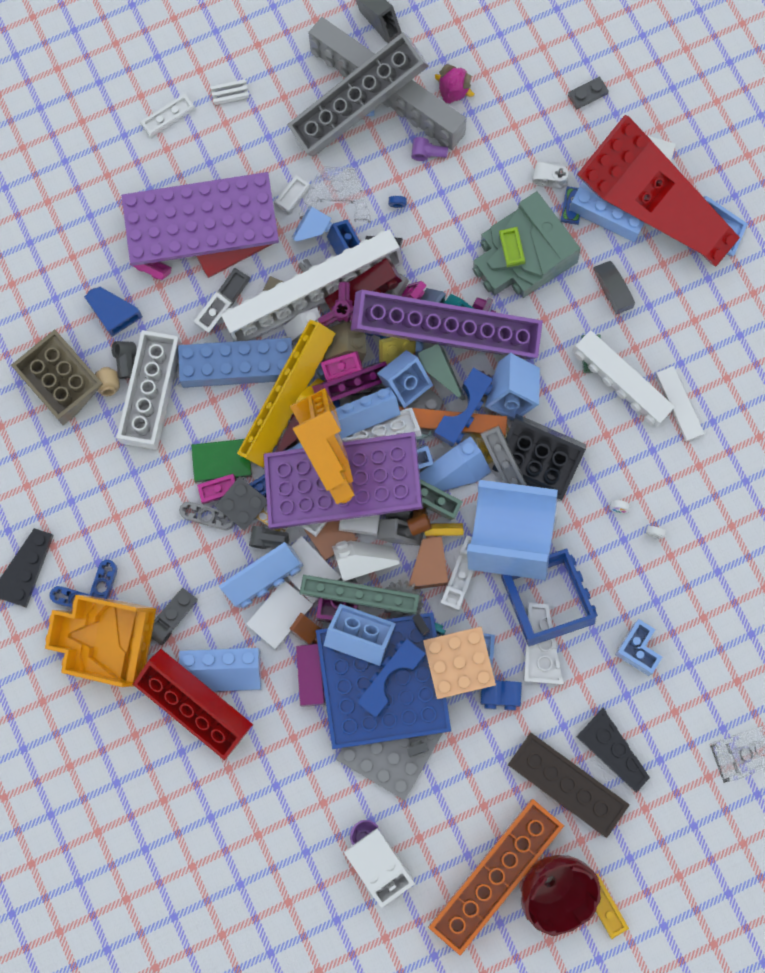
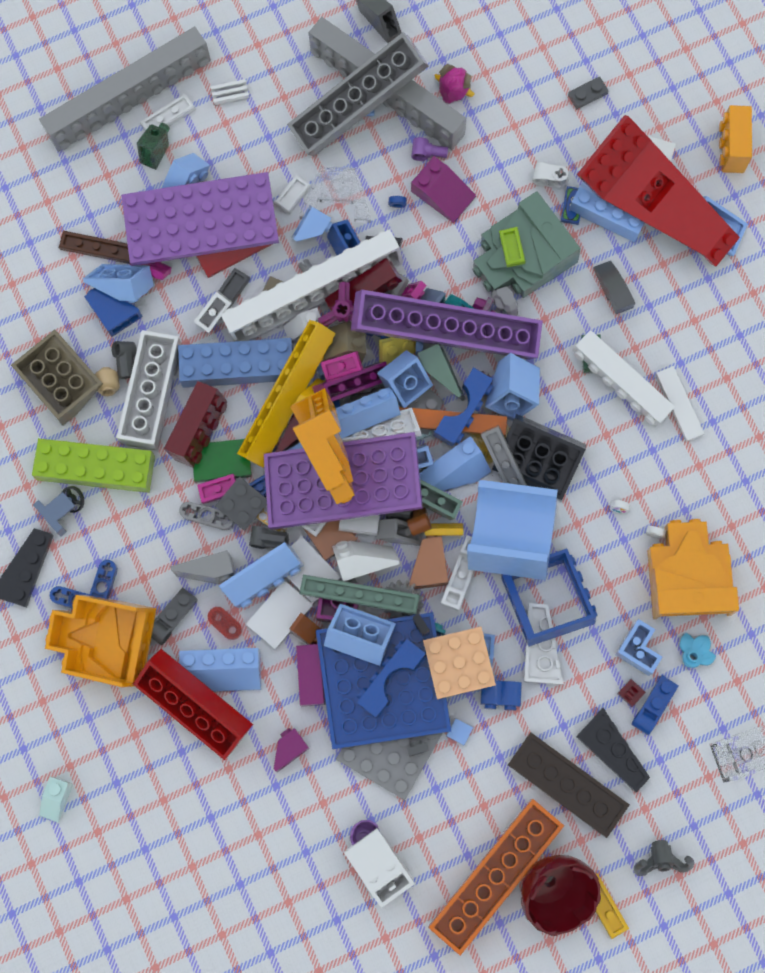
(54, 798): none -> light aqua slope
(60, 507): none -> sand blue piece
(93, 465): none -> lime brick
(94, 247): none -> reddish brown tile
(121, 281): none -> light blue slope
(126, 89): none -> light grey brick
(153, 145): none -> clear green torso
(186, 170): none -> light blue brick
(196, 424): none -> dark red brick
(211, 568): none -> light grey slope
(225, 623): none -> clear red plate
(289, 748): none -> magenta slope
(442, 189): none -> magenta slope
(460, 731): none -> light blue tile
(505, 301): none -> light grey rock
(631, 693): none -> dark red tile
(654, 705): none -> blue plate
(662, 860): none -> dark grey piece
(690, 573): none -> light orange panel
(698, 648): none -> medium azure plate
(736, 139): none -> light orange brick

